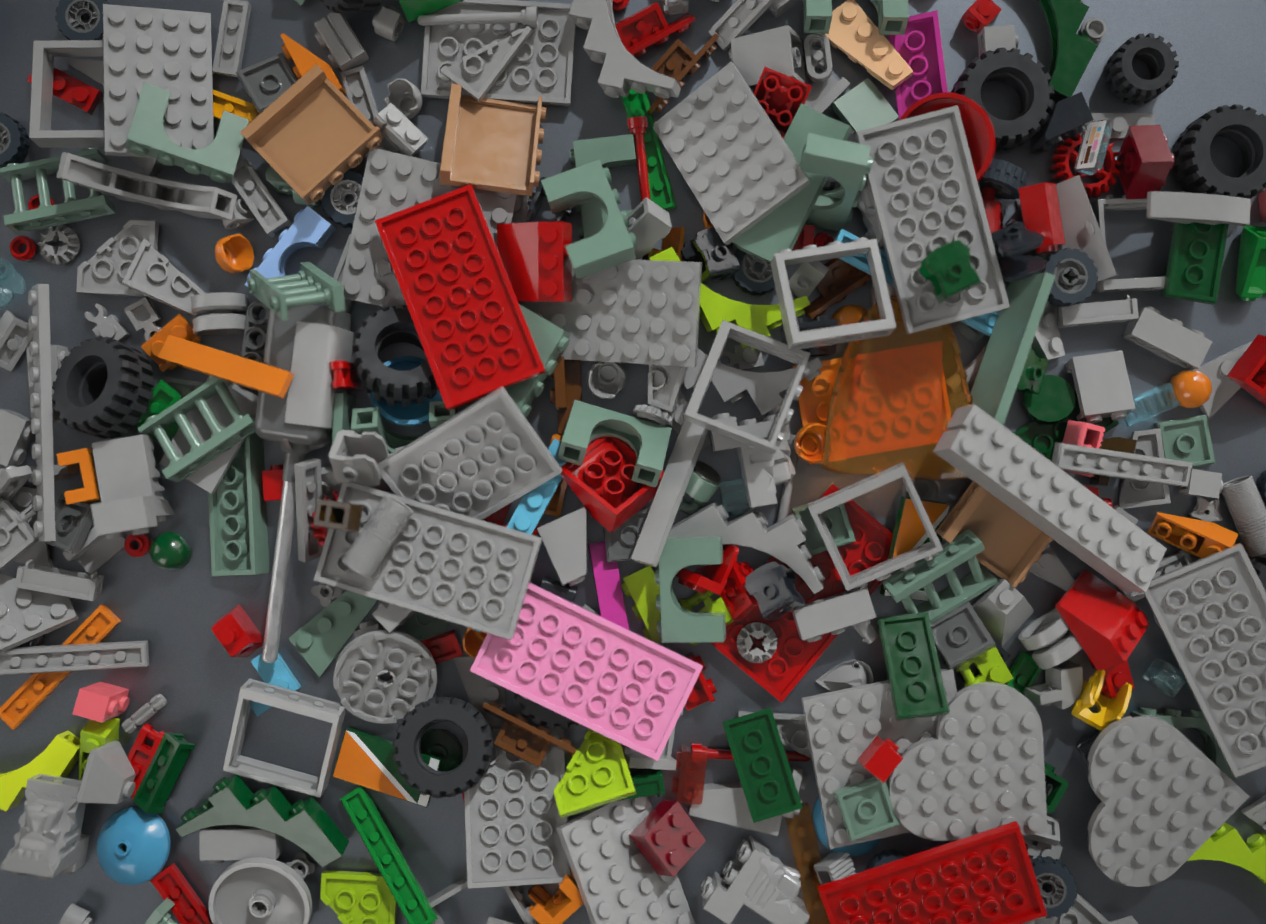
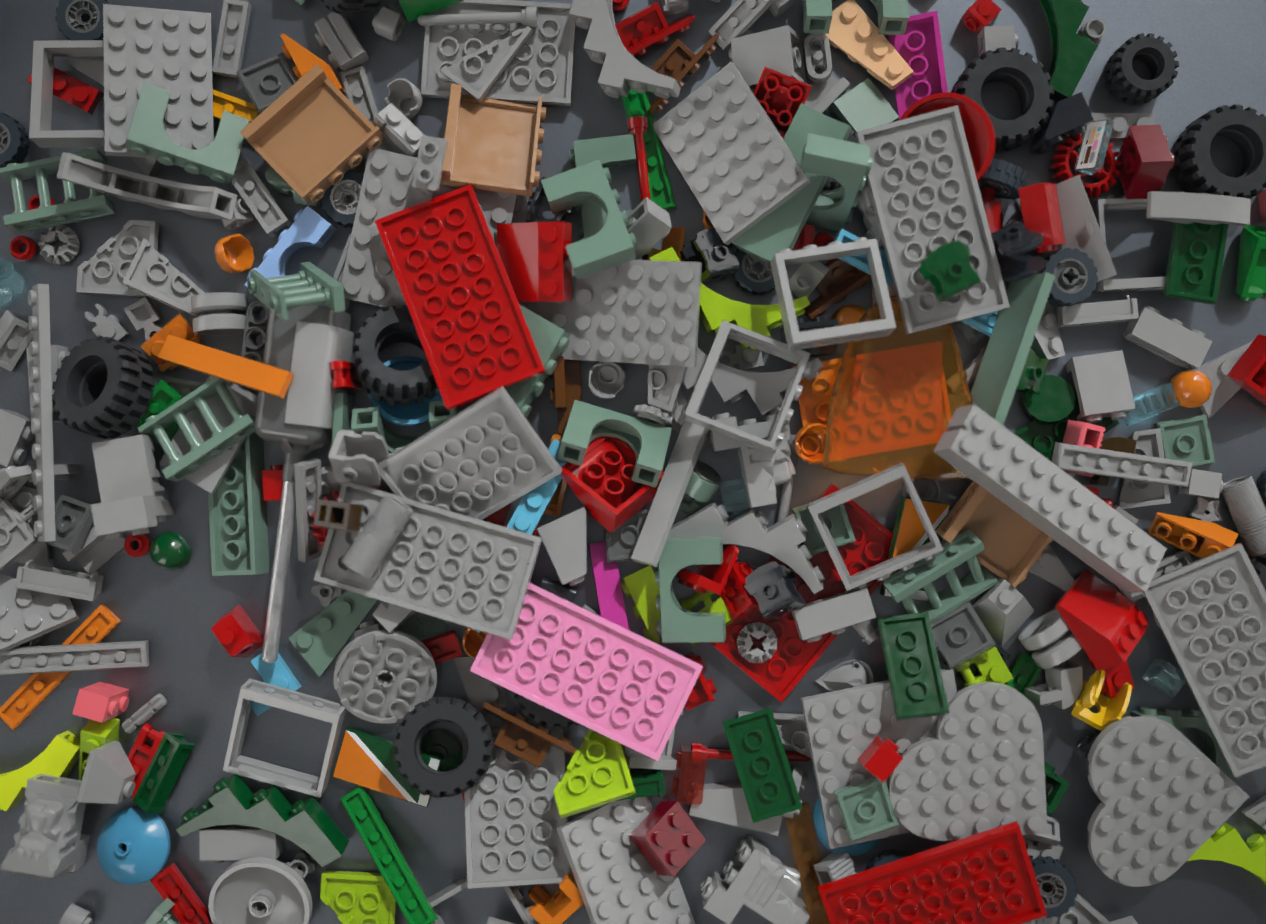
(85, 459): orange panel -> none
(429, 164): none -> light grey bracket

